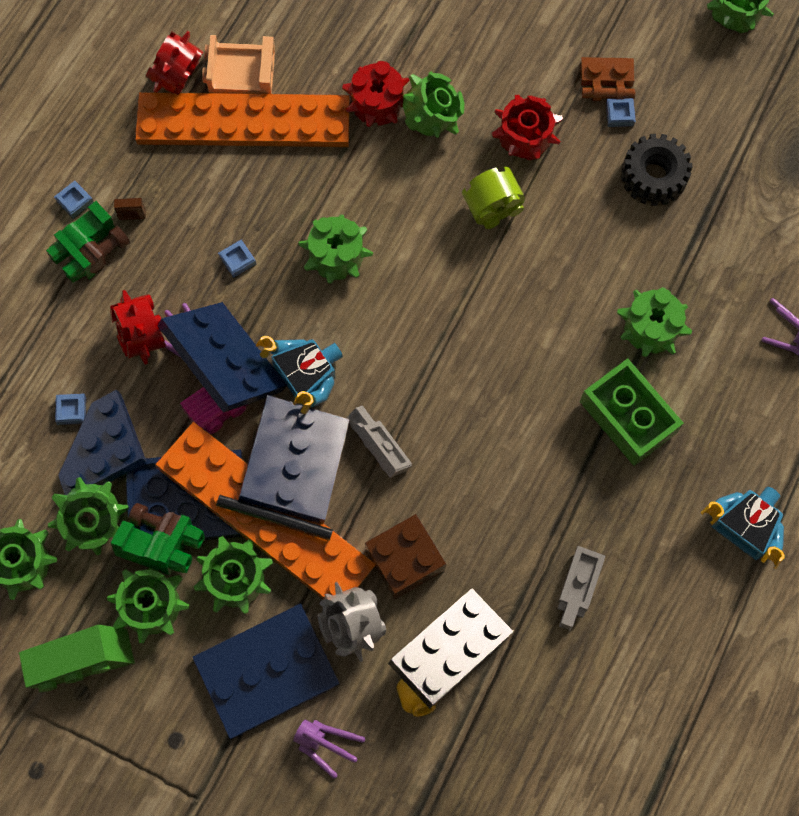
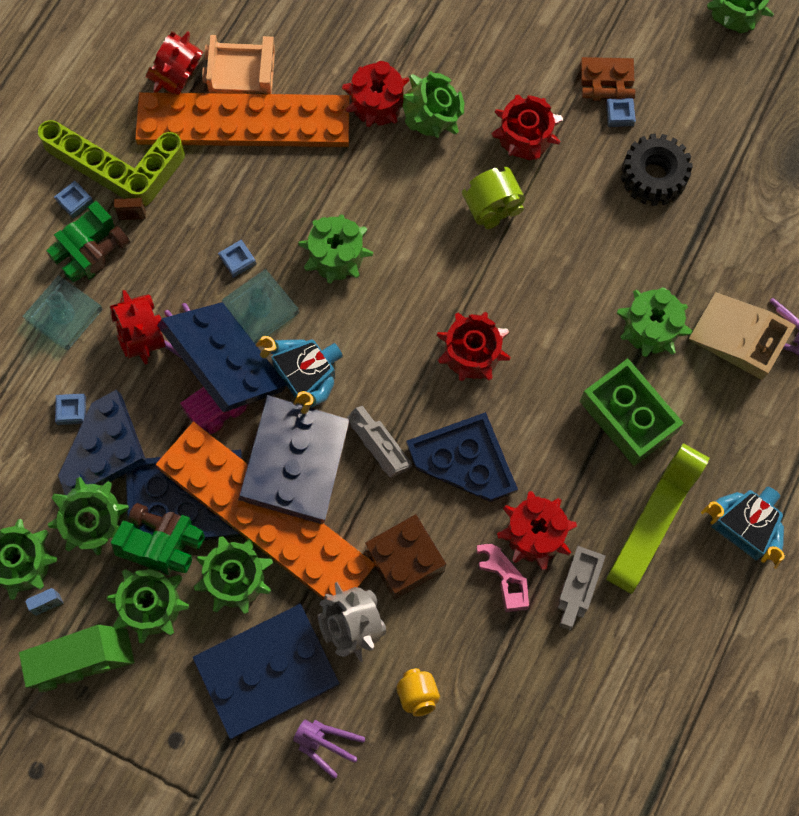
(44, 601): none -> medium blue tile
(62, 312): none -> clear light blue tile
(110, 166): none -> lime beam
(260, 306): none -> clear light blue tile
(274, 517): black bar -> none
(450, 648): plate -> none
(465, 457): none -> dark blue plate
(471, 331): none -> red brick
(500, 564): none -> bright pink piece
(545, 544): none -> red brick
(656, 517): none -> lime beam
(742, 334): none -> tan slope

